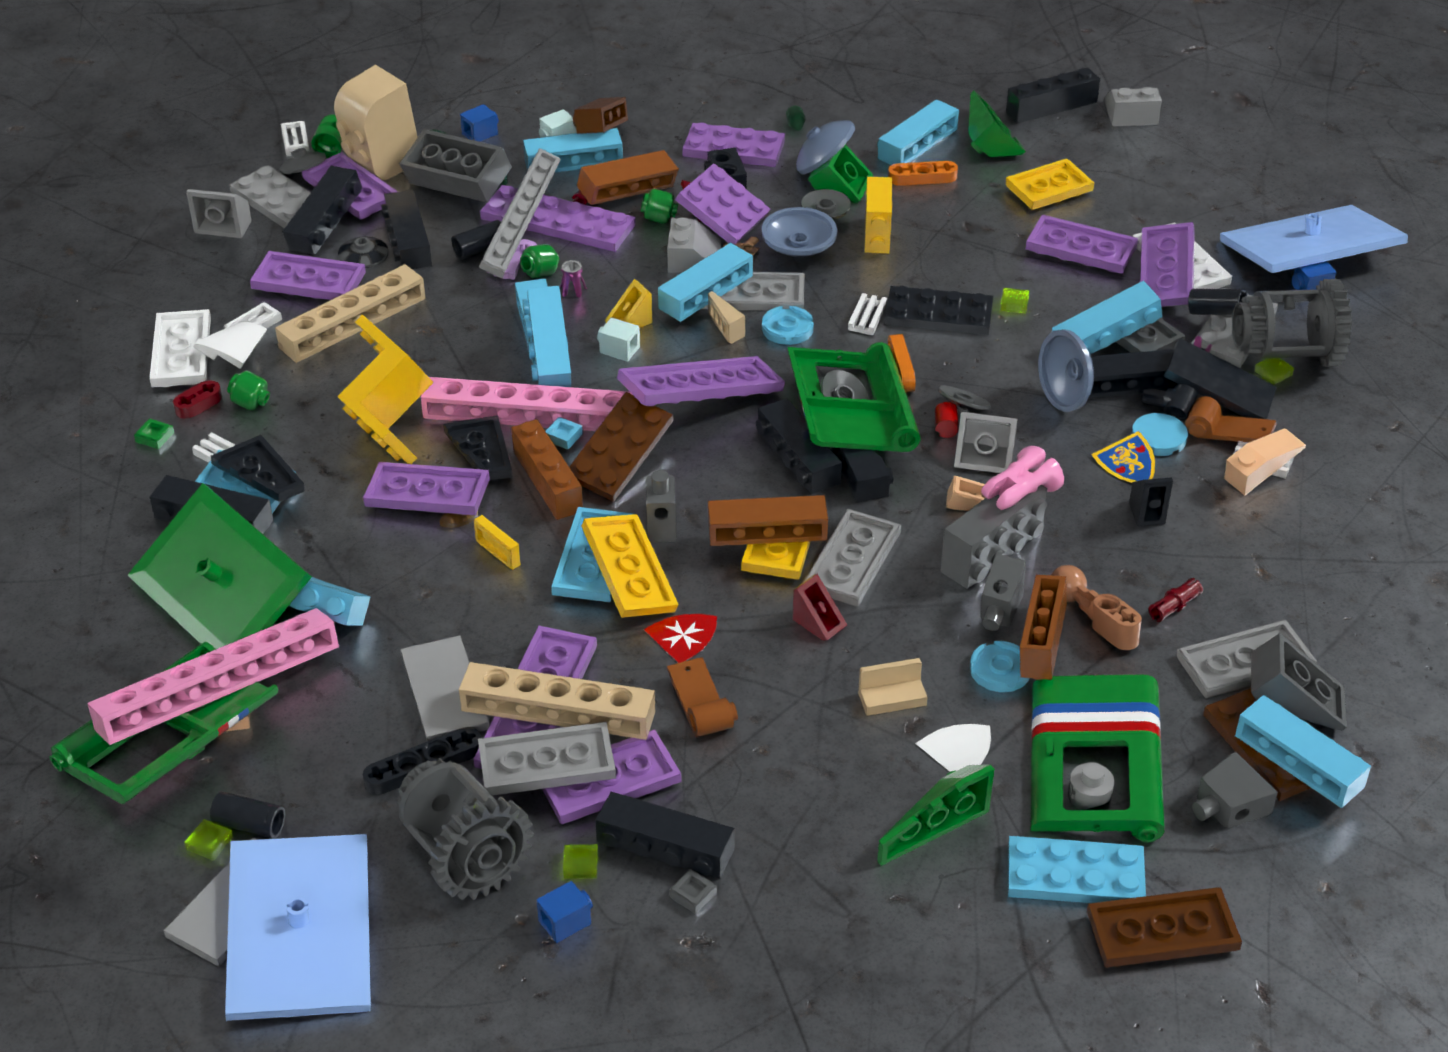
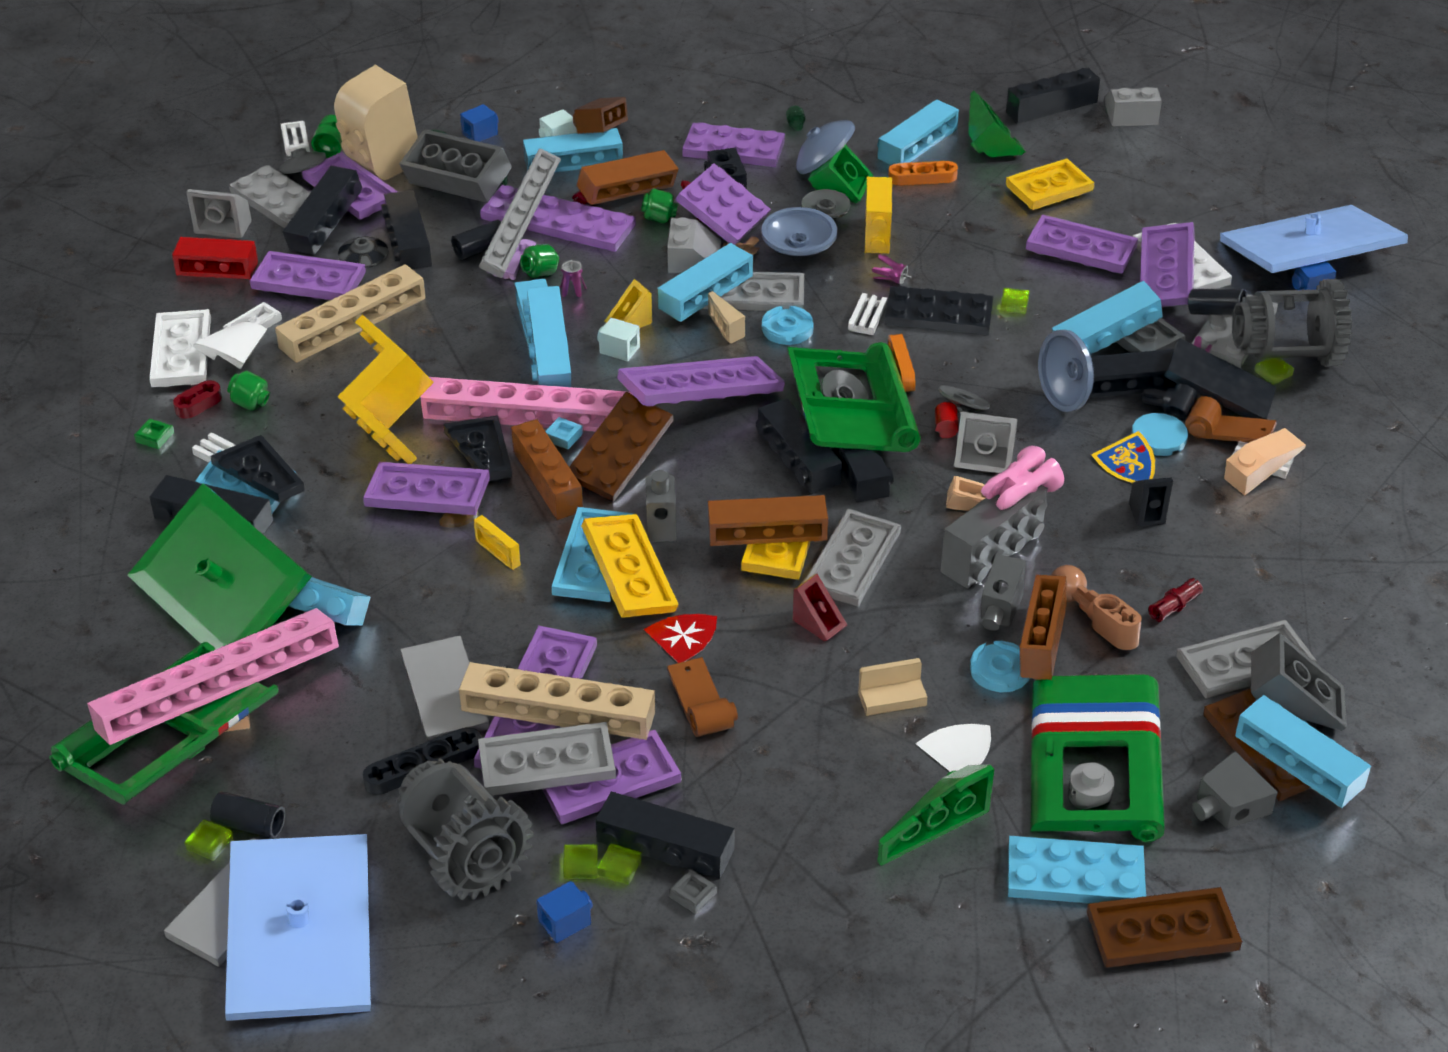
(215, 258): none -> red brick
(619, 863): none -> clear neon green tile
(896, 274): none -> flat silver piece

